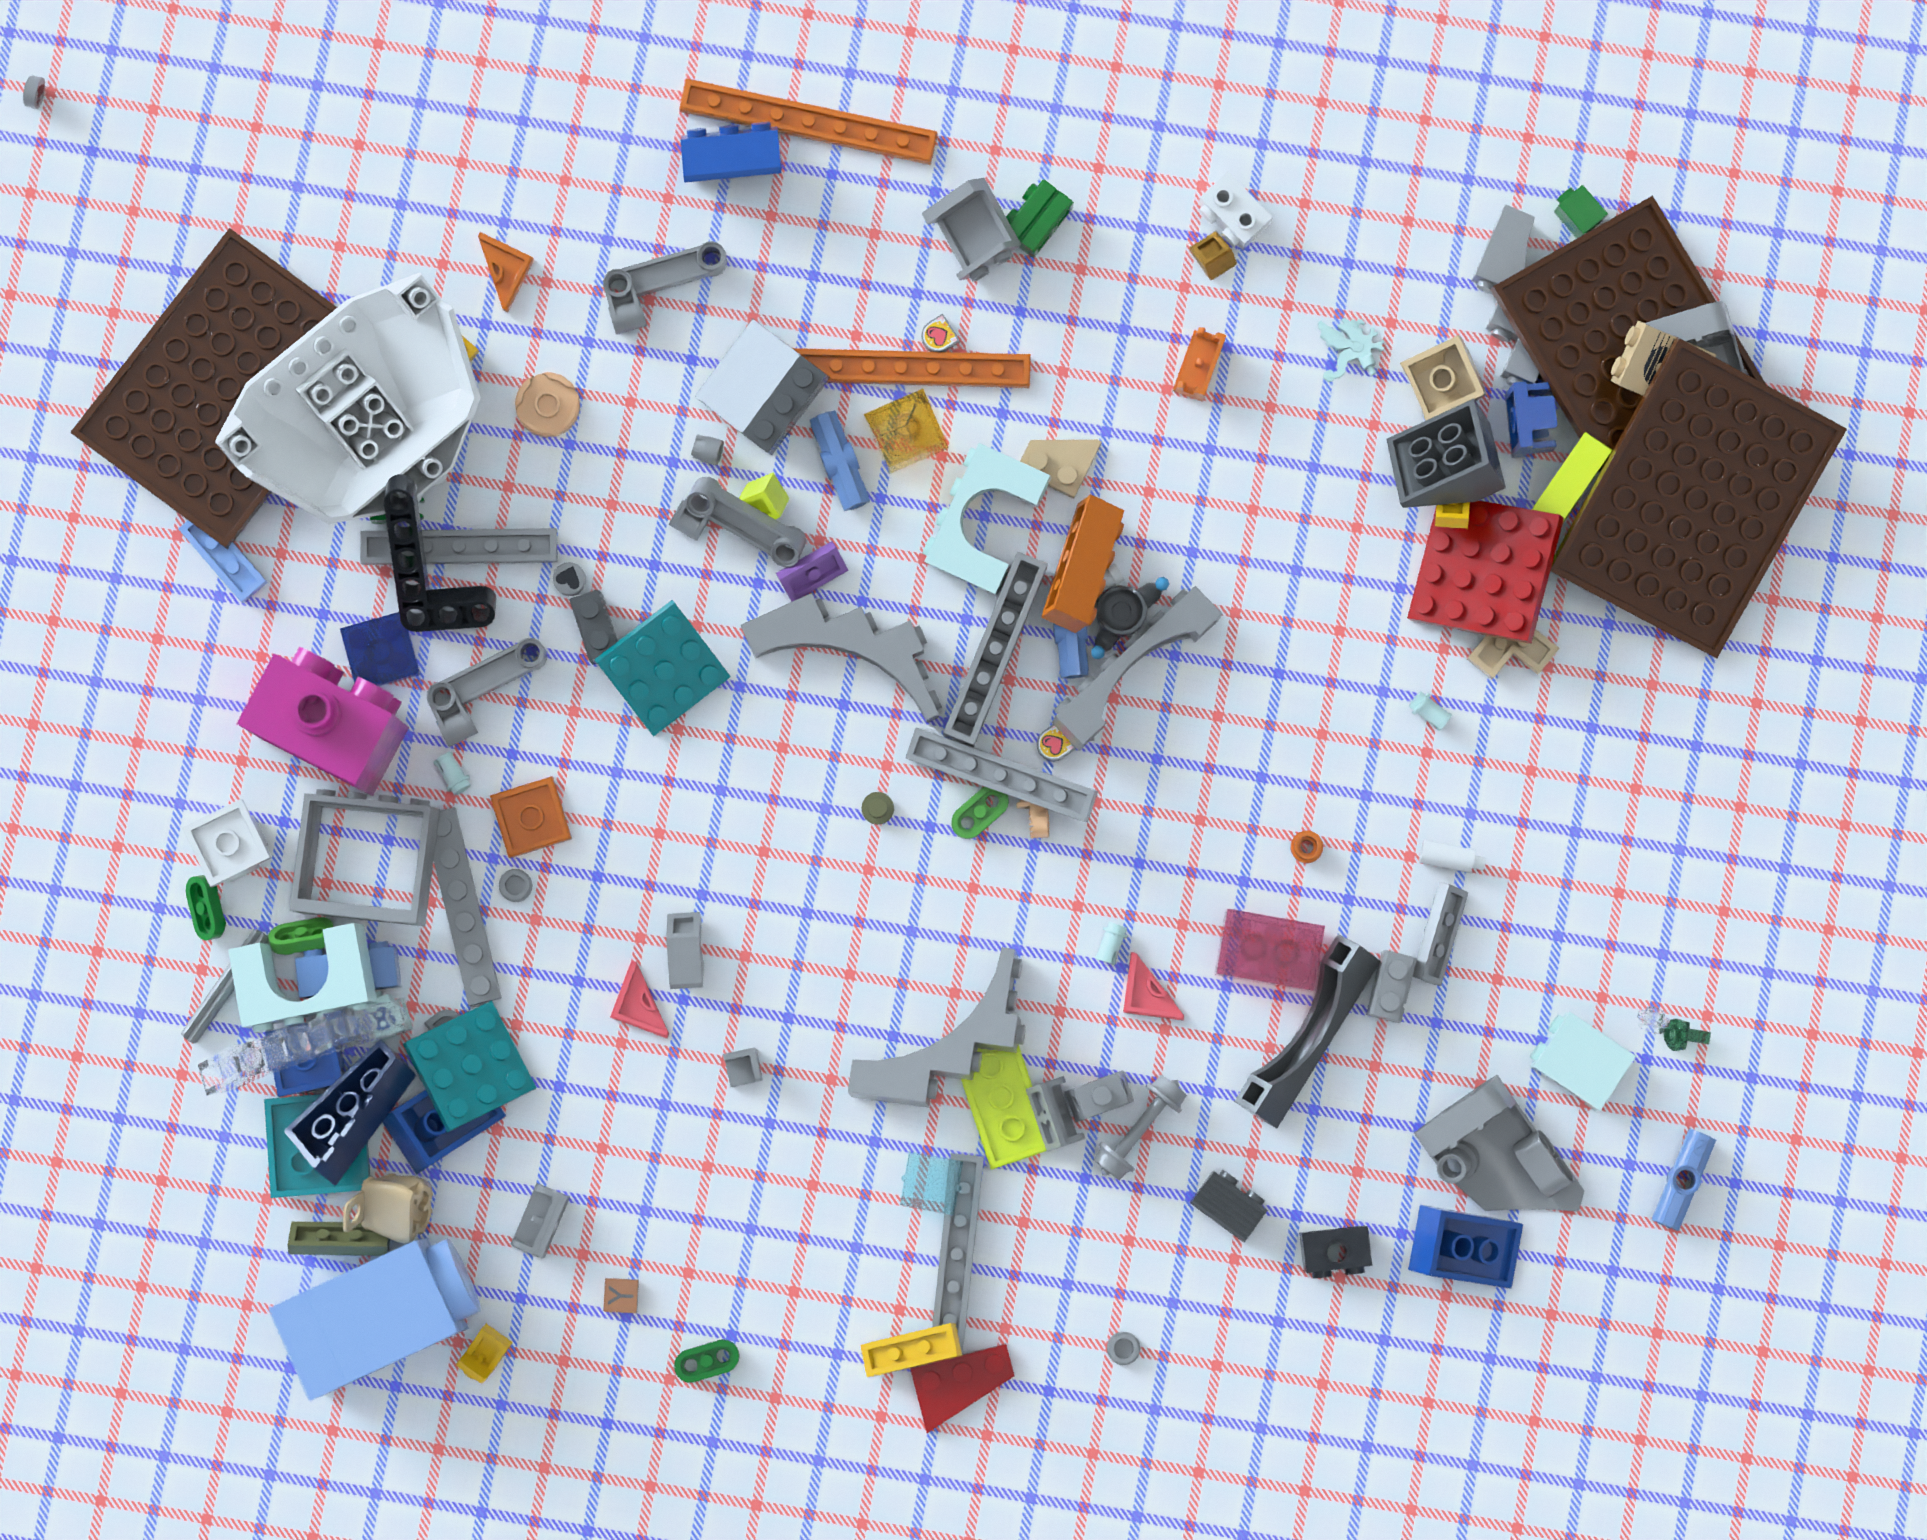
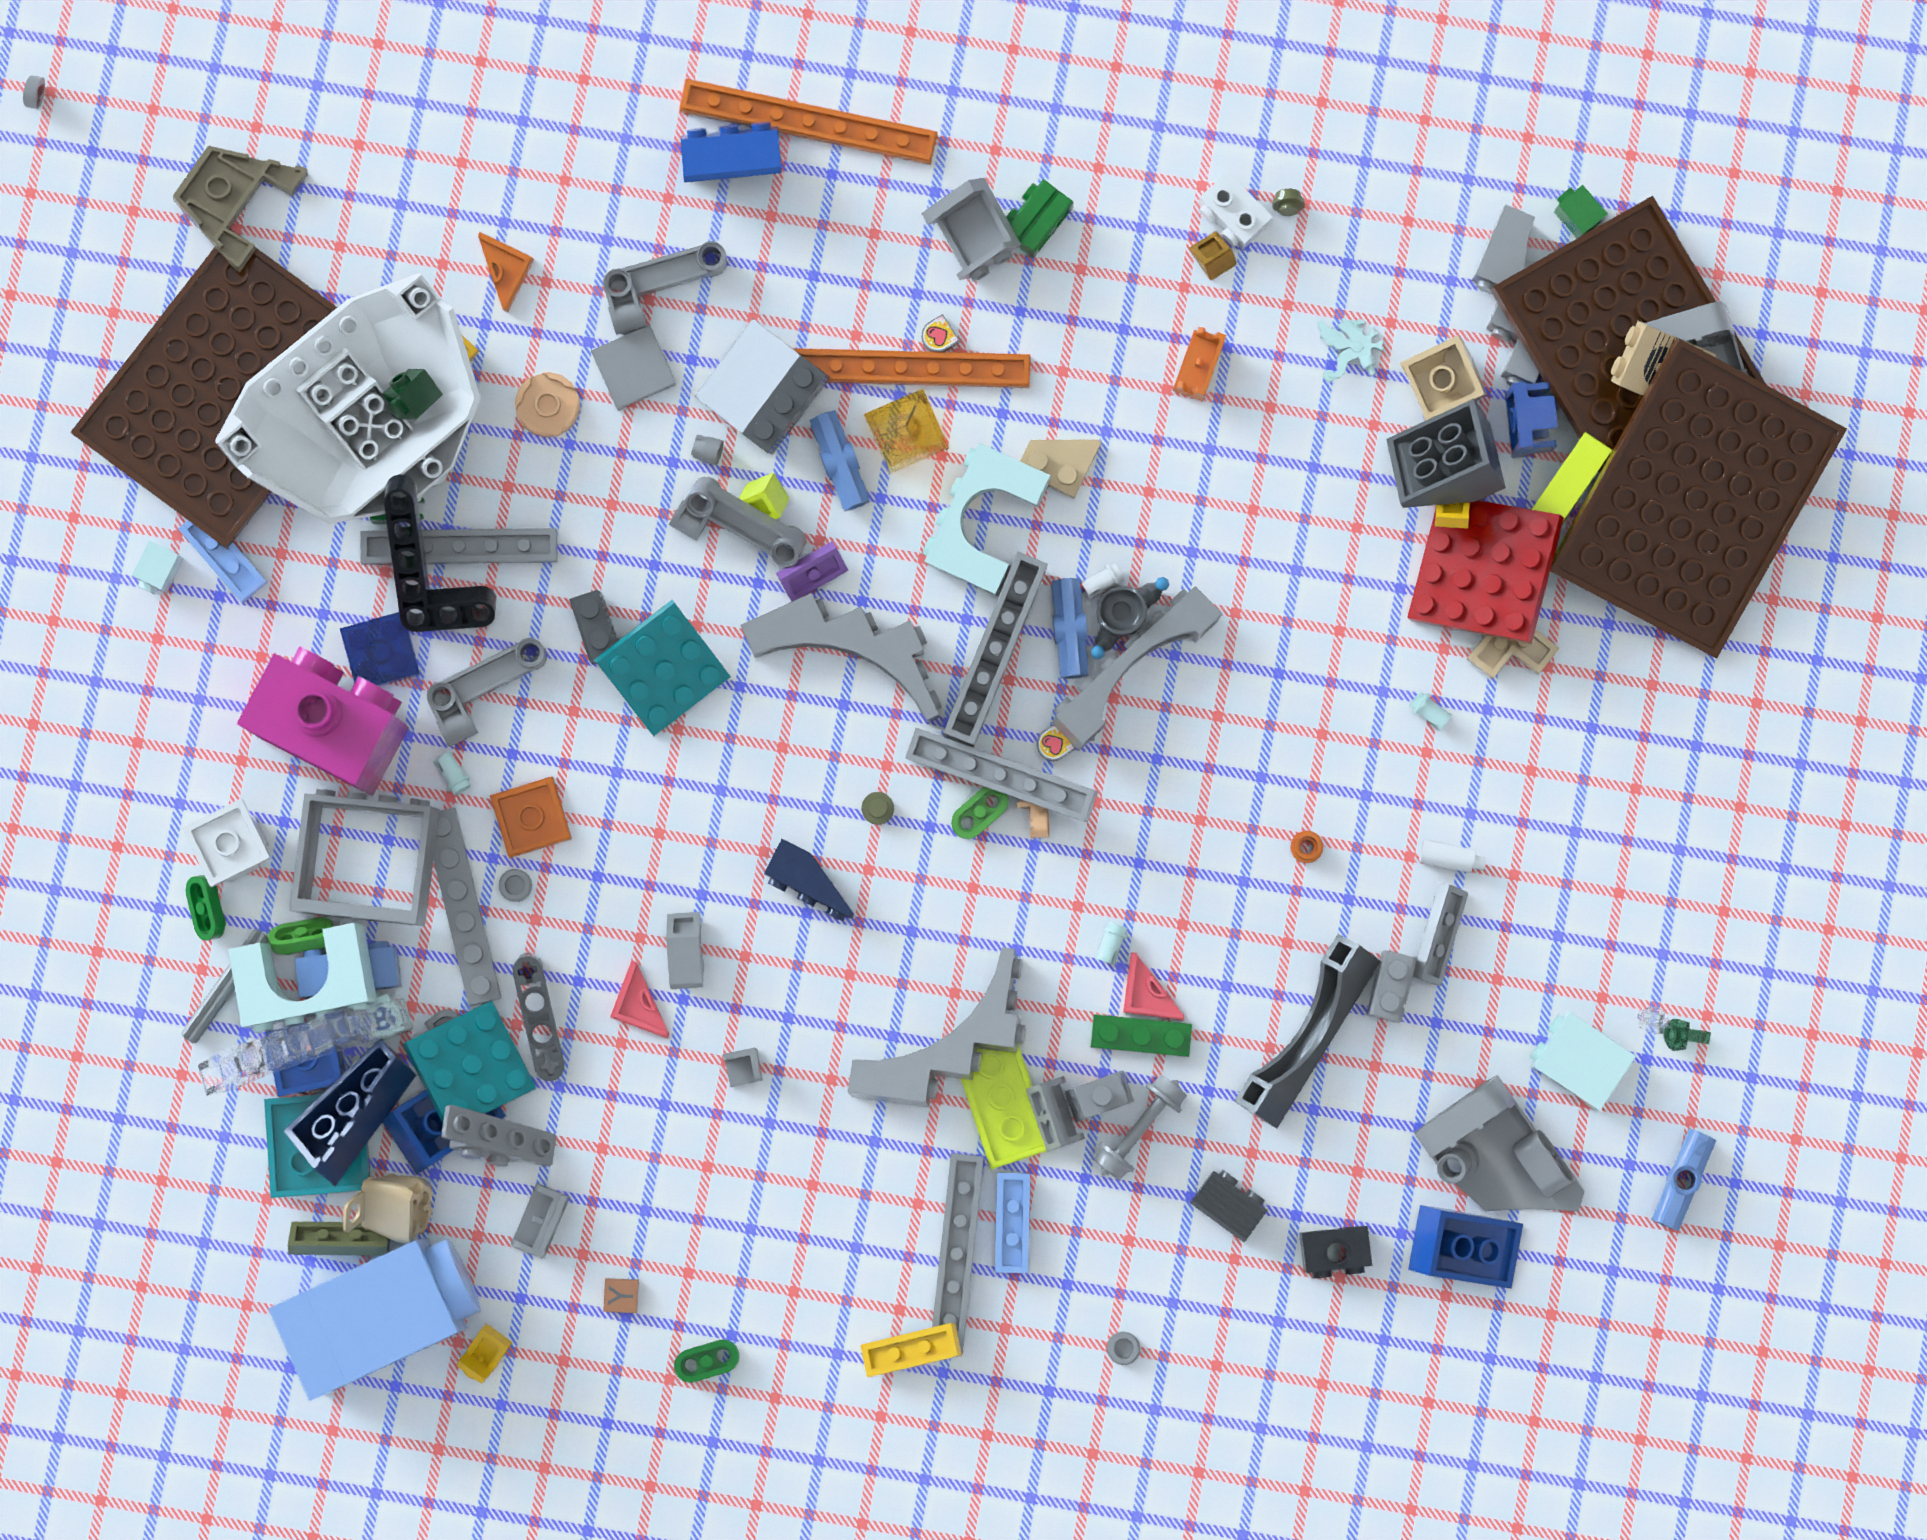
(157, 568): none -> light aqua brick
(220, 190): none -> dark tan wing
(411, 394): none -> dark green brick
(496, 1138): none -> light grey bracket
(541, 1017): none -> dark grey beam
(569, 579): light grey tile -> none
(633, 367): none -> light grey tile
(802, 873): none -> dark blue slope
(931, 1183): clear light blue piece -> none
(958, 1382): red wing -> none
(1012, 1223): none -> light blue plate
(1083, 564): orange brick -> none
(1141, 1035): none -> green plate
(1269, 950): clear pink brick -> none
(1288, 202): none -> olive plate

